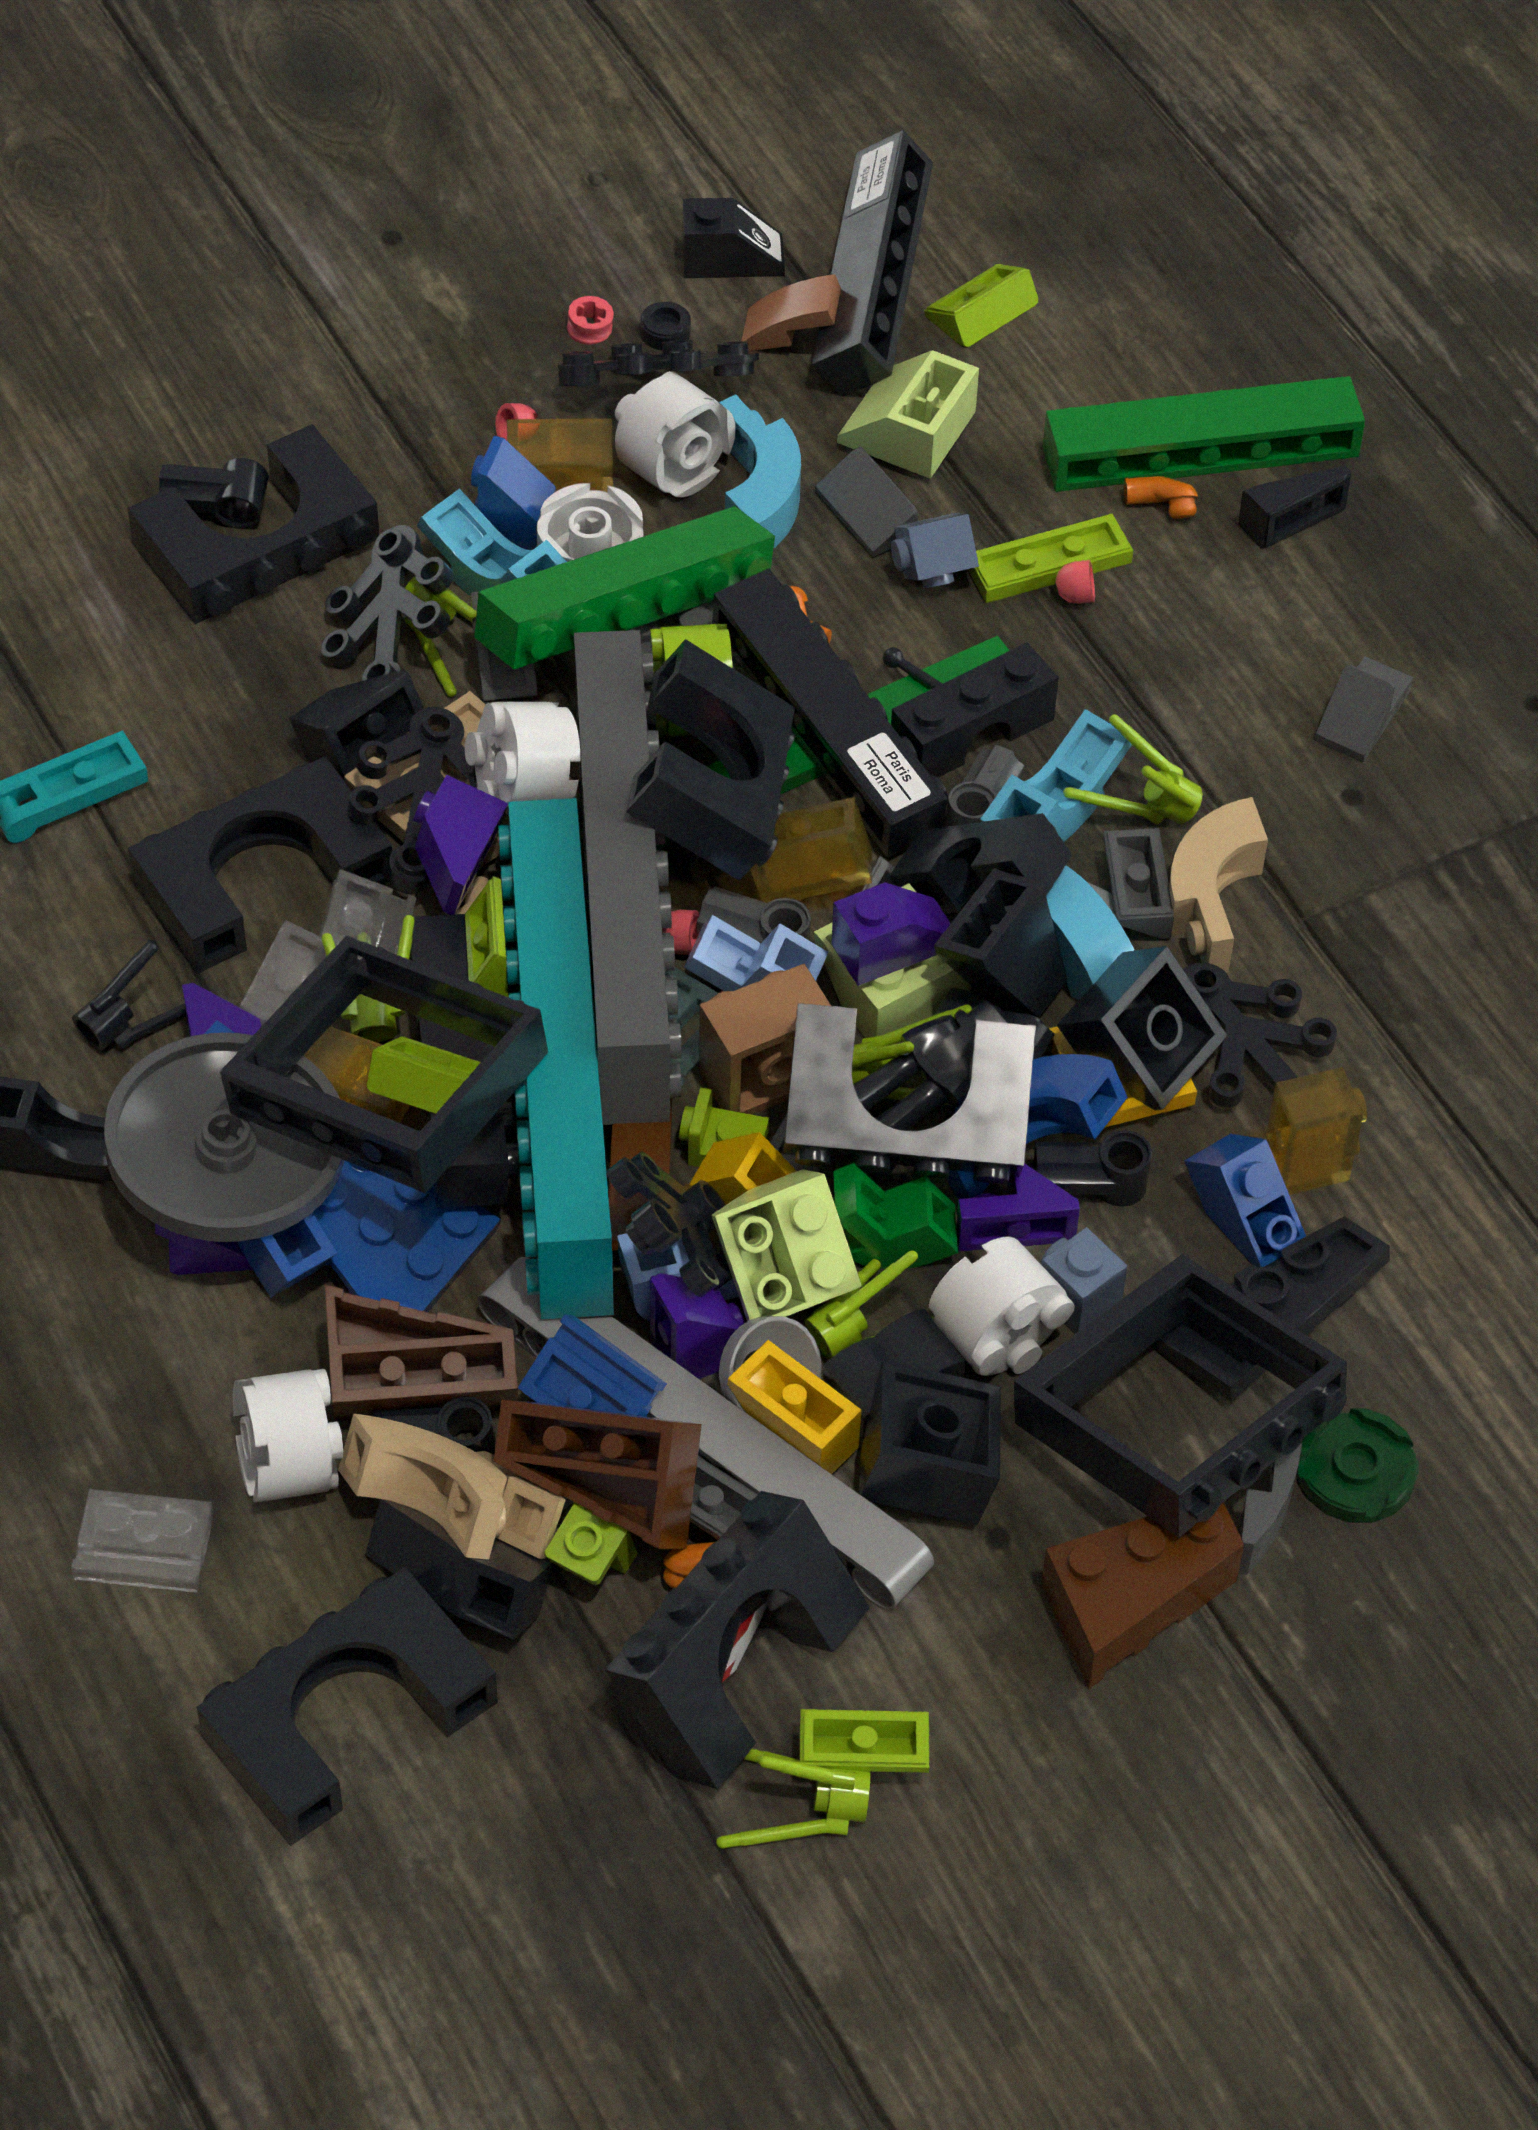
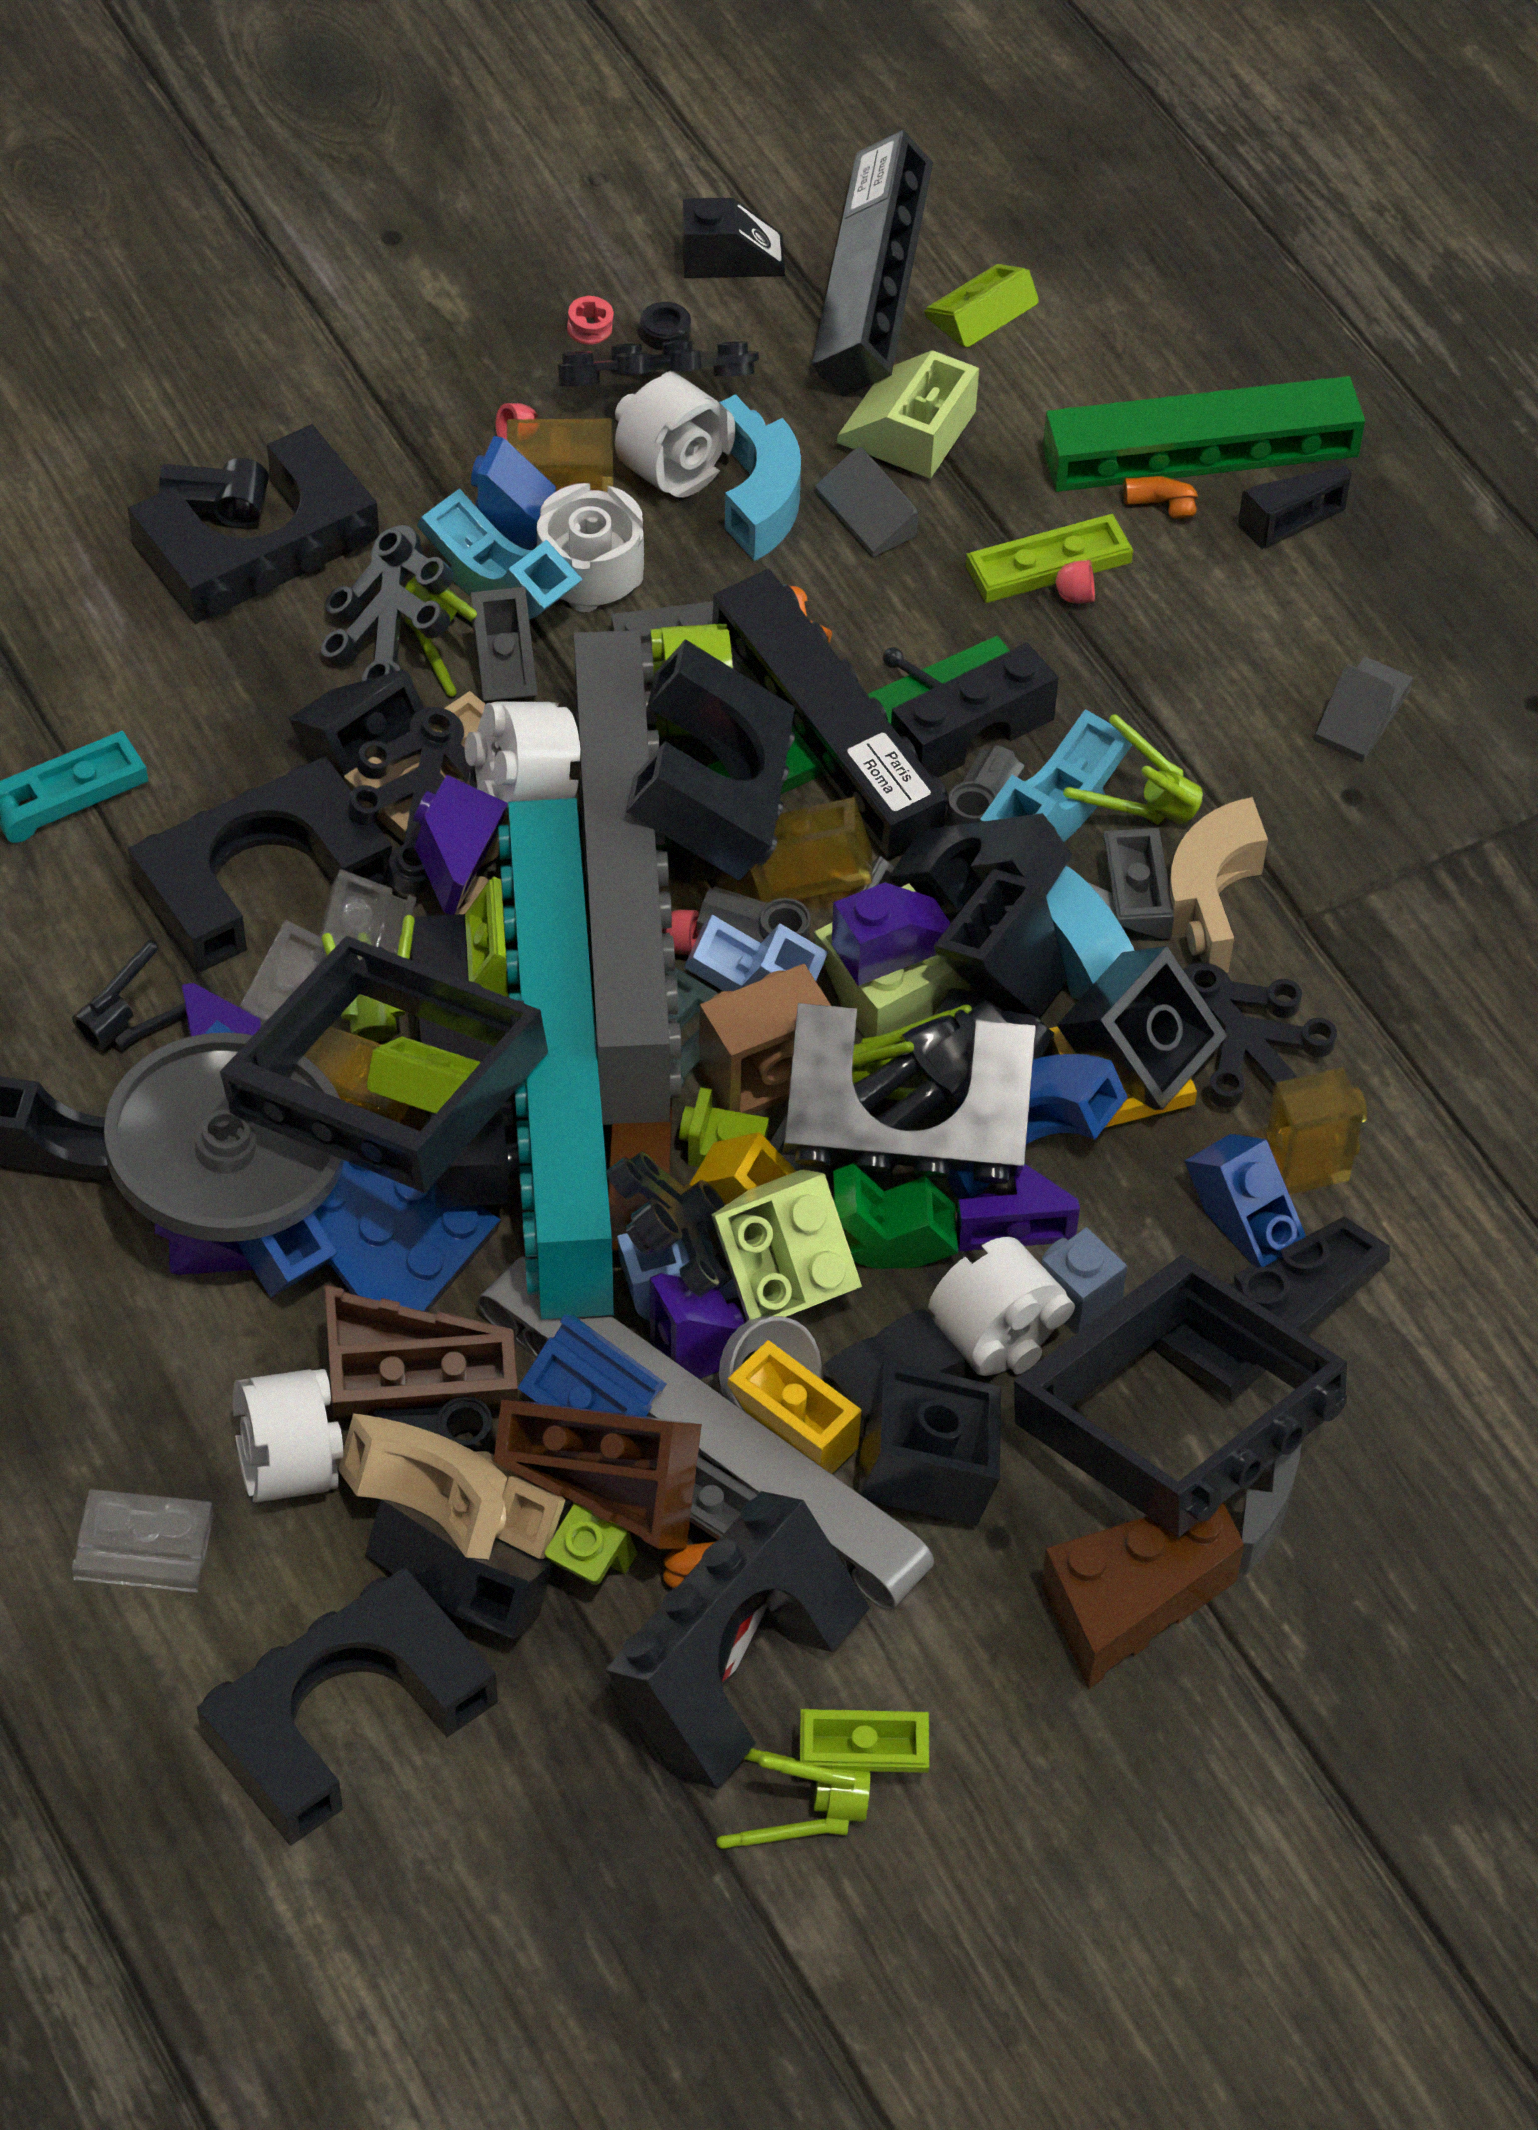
(621, 586): green brick -> none
(793, 307): nougat slope -> none
(839, 1320): lime plant -> none
(934, 549): sand blue brick -> none
(1094, 1166): black piece -> none
(1358, 1466): dark green tile -> none

